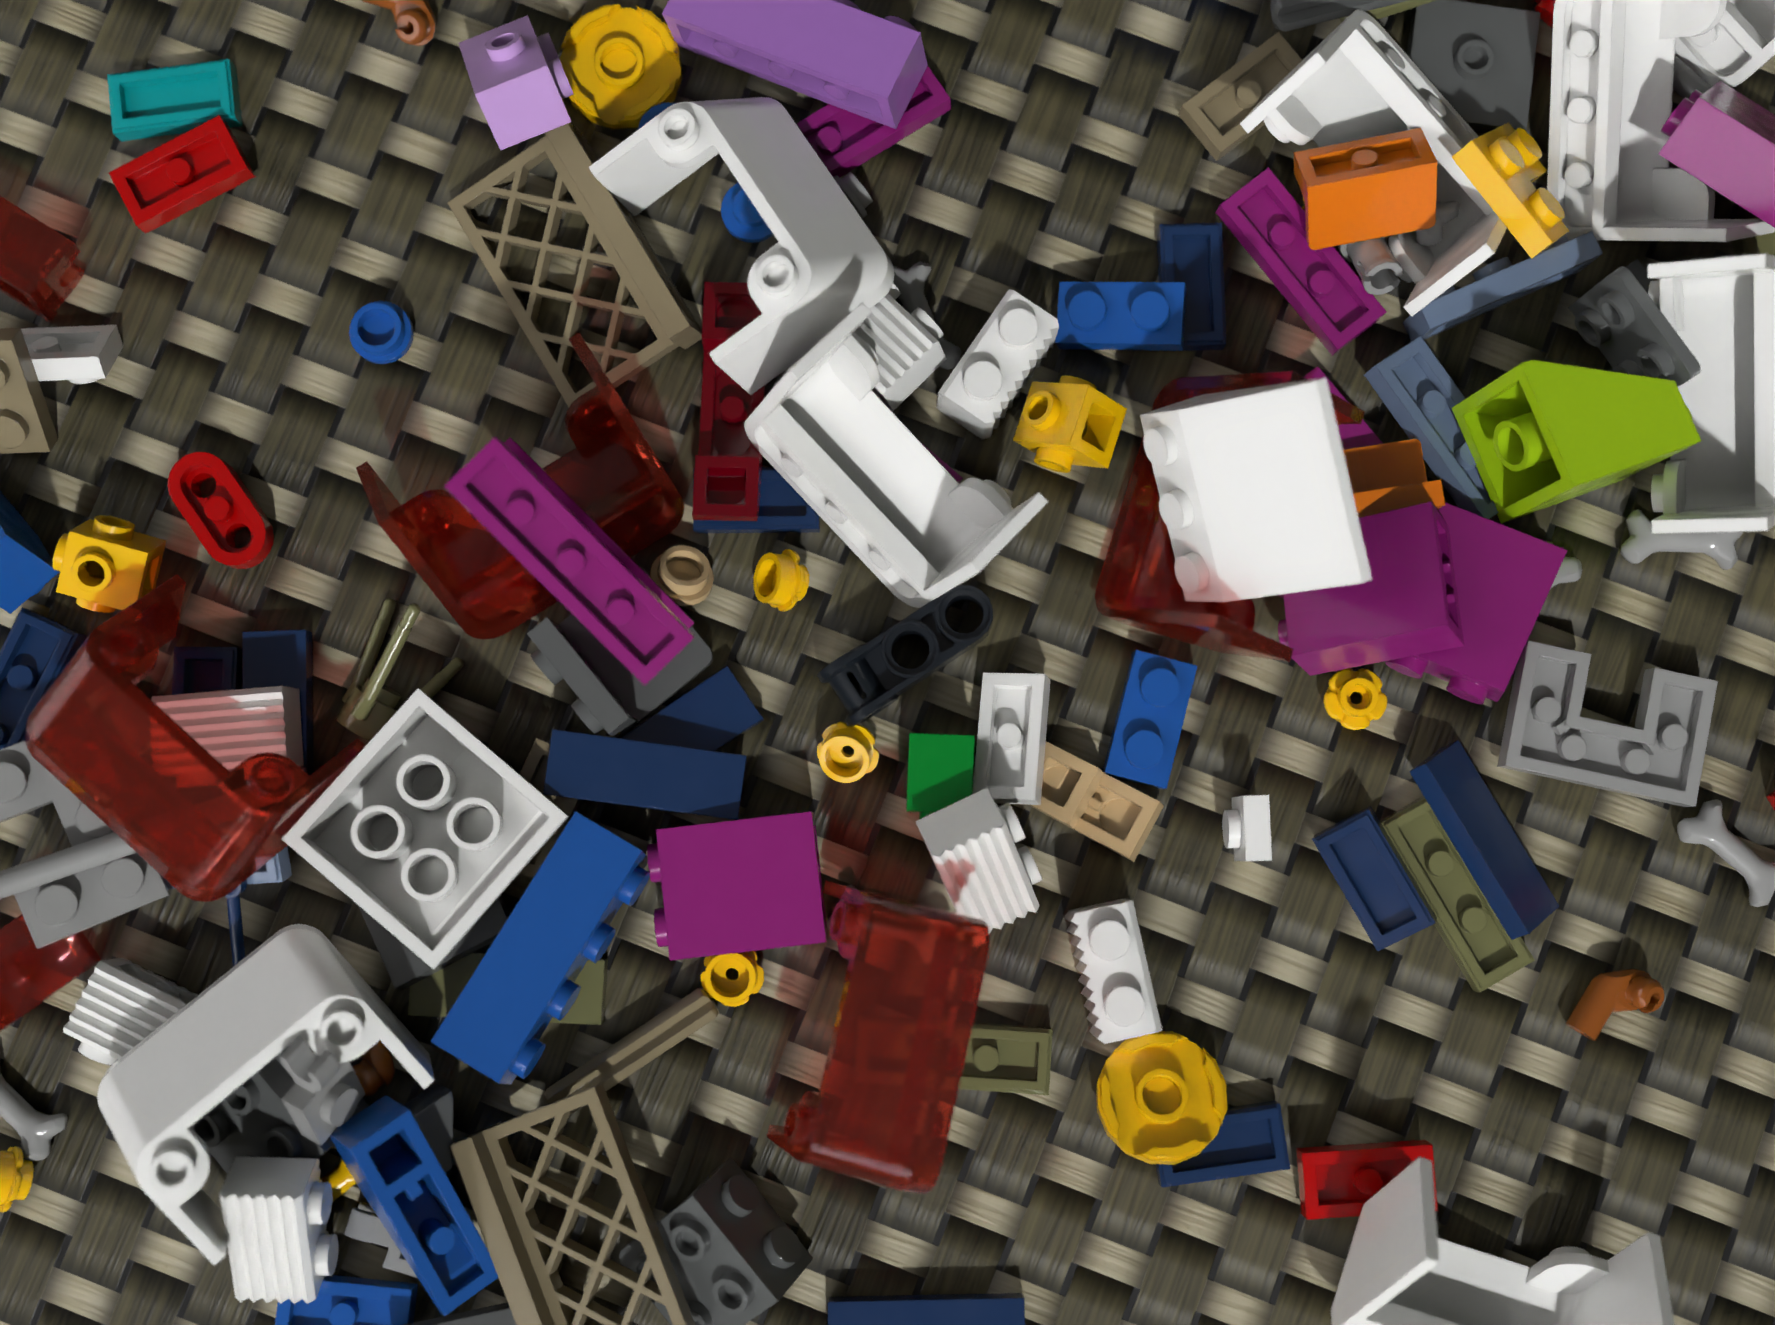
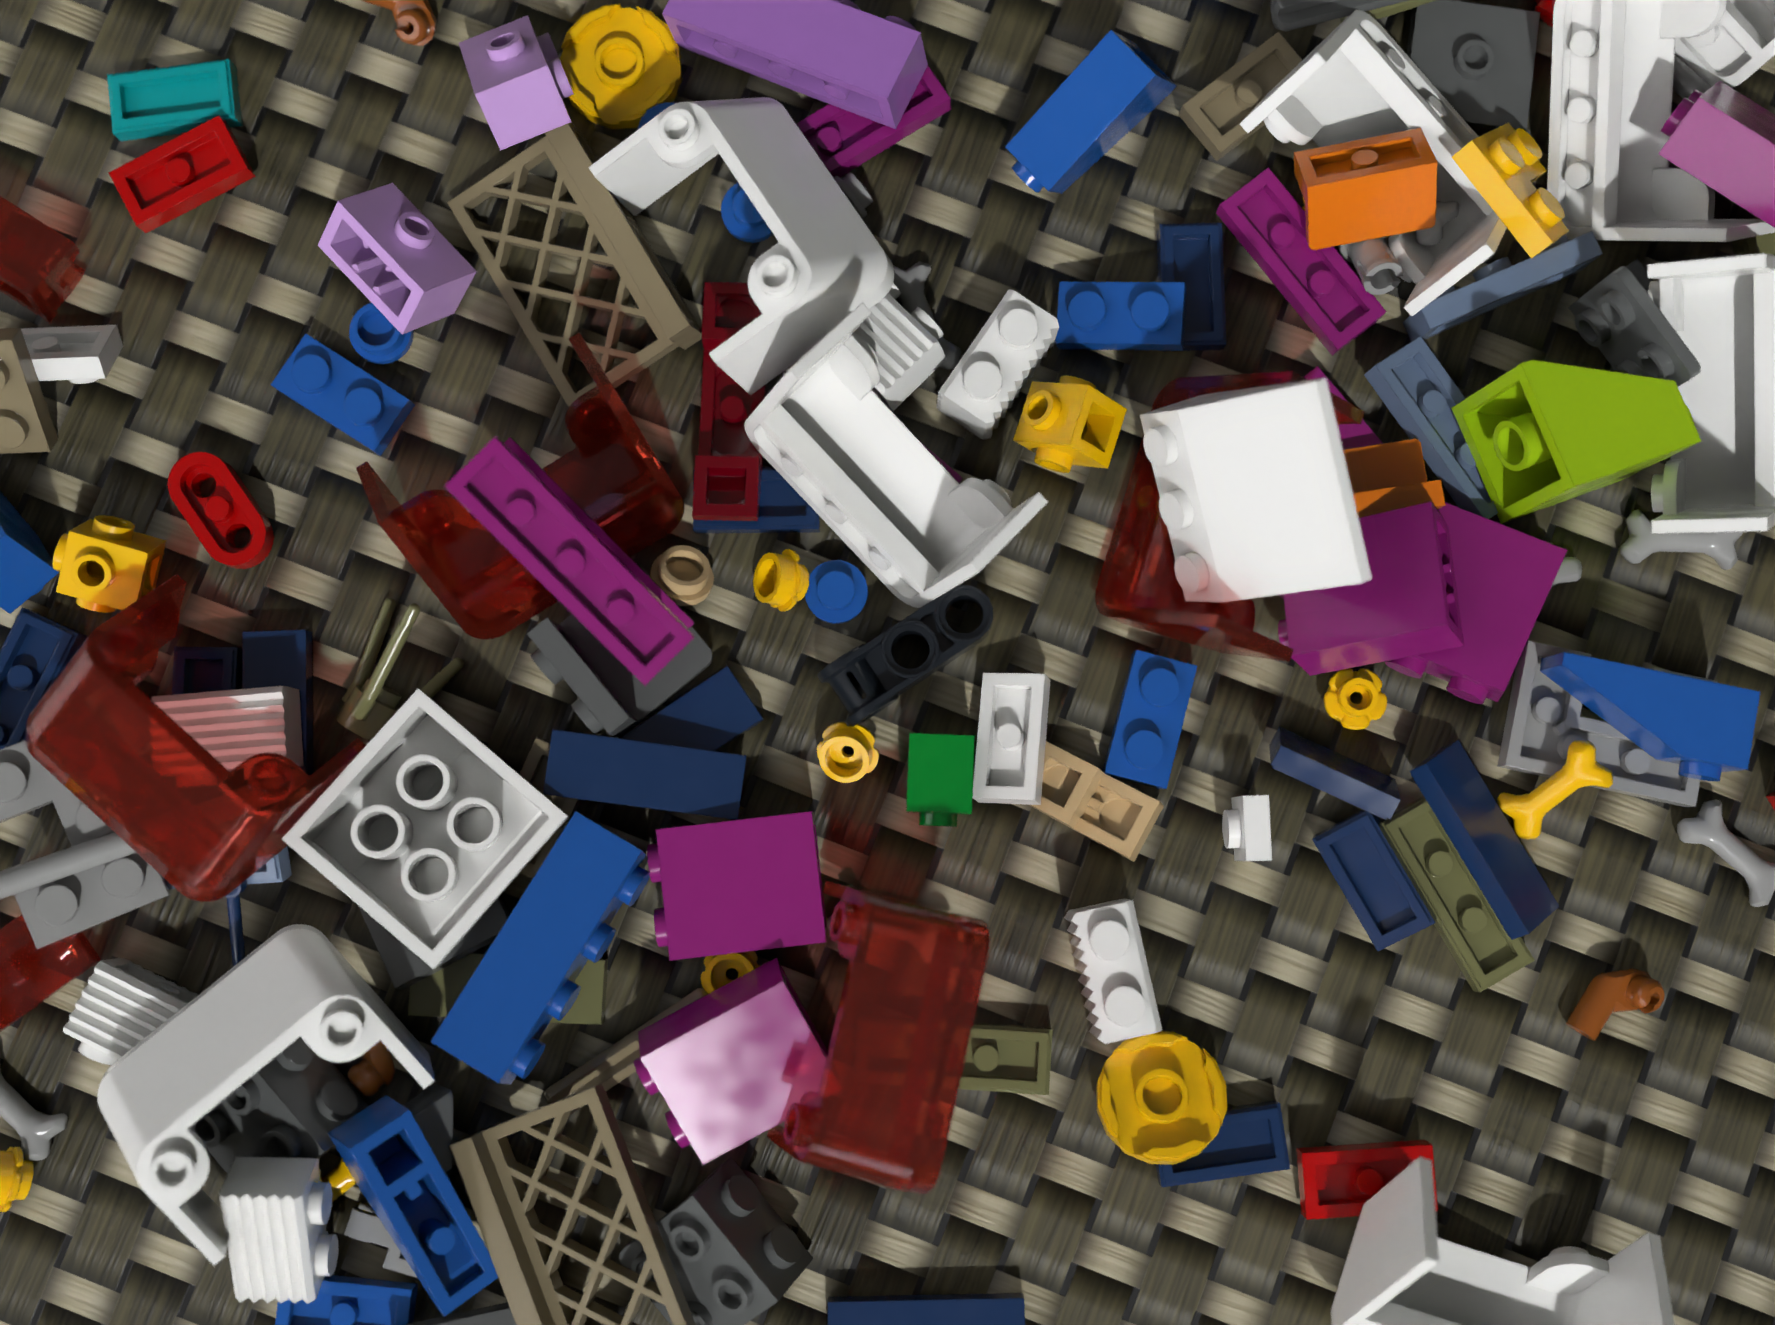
(323, 1091): light grey plate -> none
(343, 394): none -> blue plate
(396, 257): none -> lavender brick
(732, 1061): none -> brick
(836, 592): none -> blue plate
(979, 859): white brick -> none
(1088, 114): none -> blue slope
(1334, 773): none -> dark blue tile
(1578, 771): none -> yellow piece
(1666, 714): none -> blue slope

